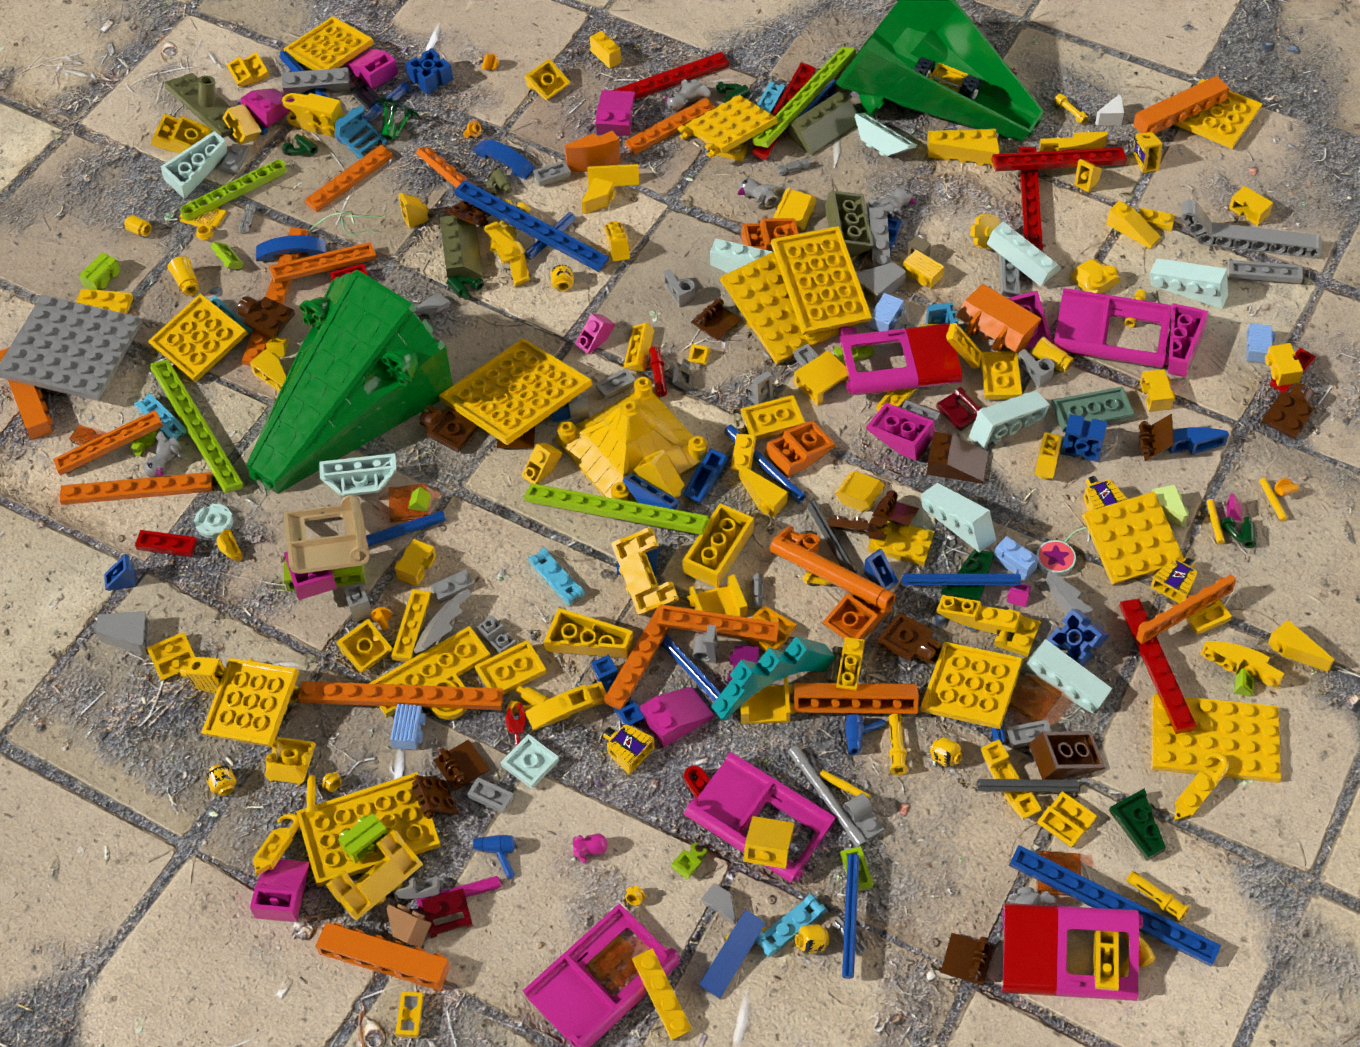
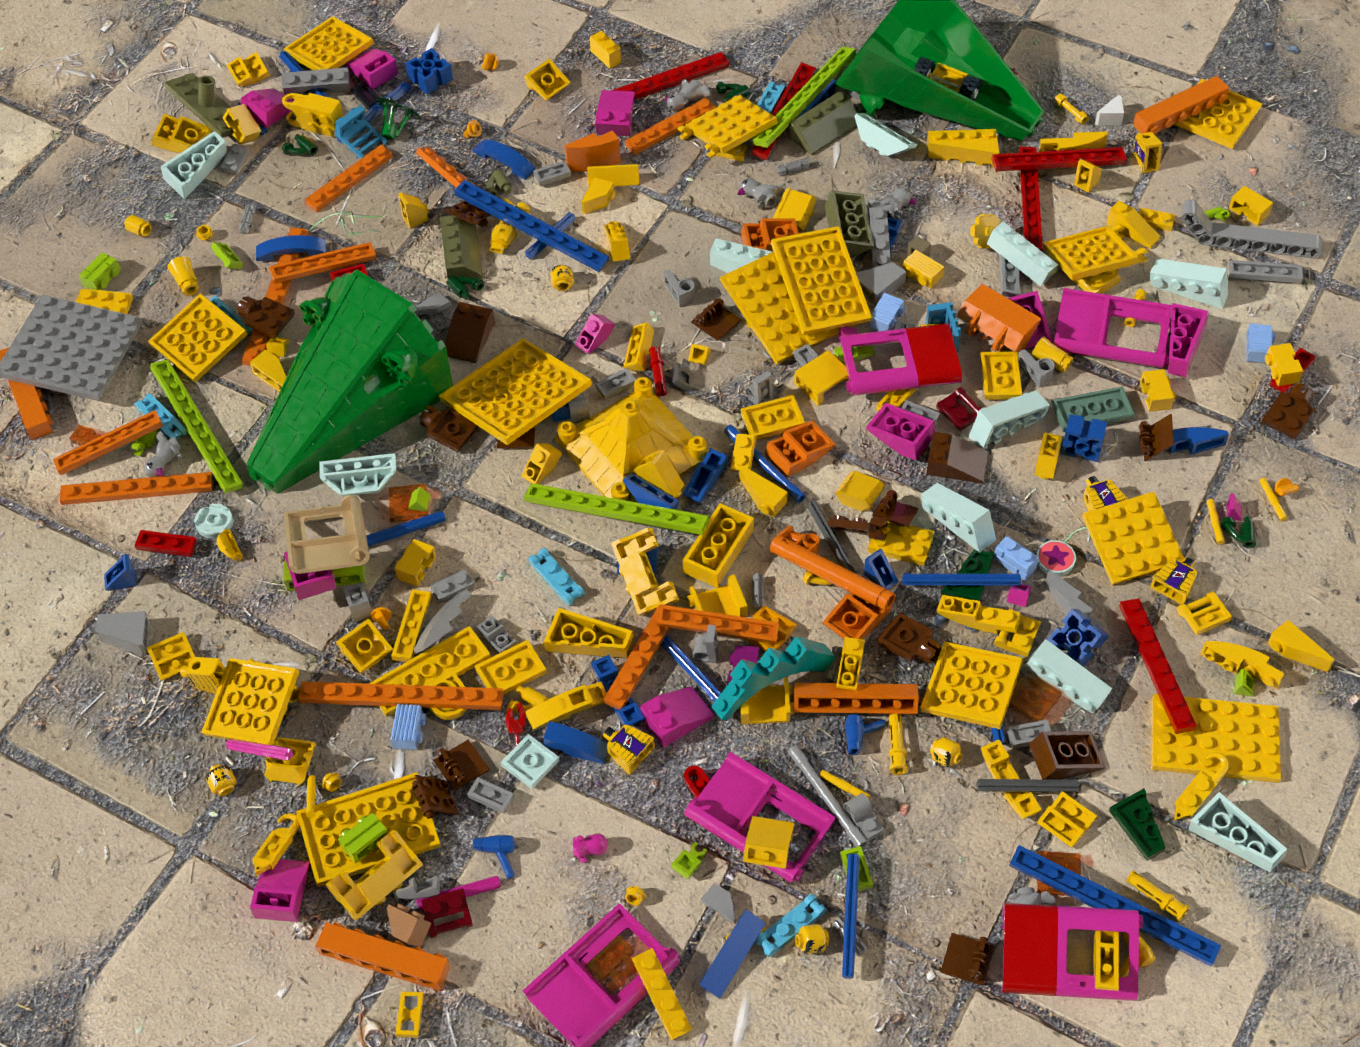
(210, 218): yellow window -> none
(228, 195): lime beam -> none
(258, 749): none -> dark pink axle
(469, 331): none -> reddish brown slope
(509, 252): yellow plate -> none
(575, 743): none -> blue slope
(964, 345): yellow plate -> none
(1093, 252): none -> yellow plate
(1172, 505): yellowish green slope -> none
(1185, 609): orange plate -> none
(1218, 213): none -> lime arm
(1236, 832): none -> light aqua wedge

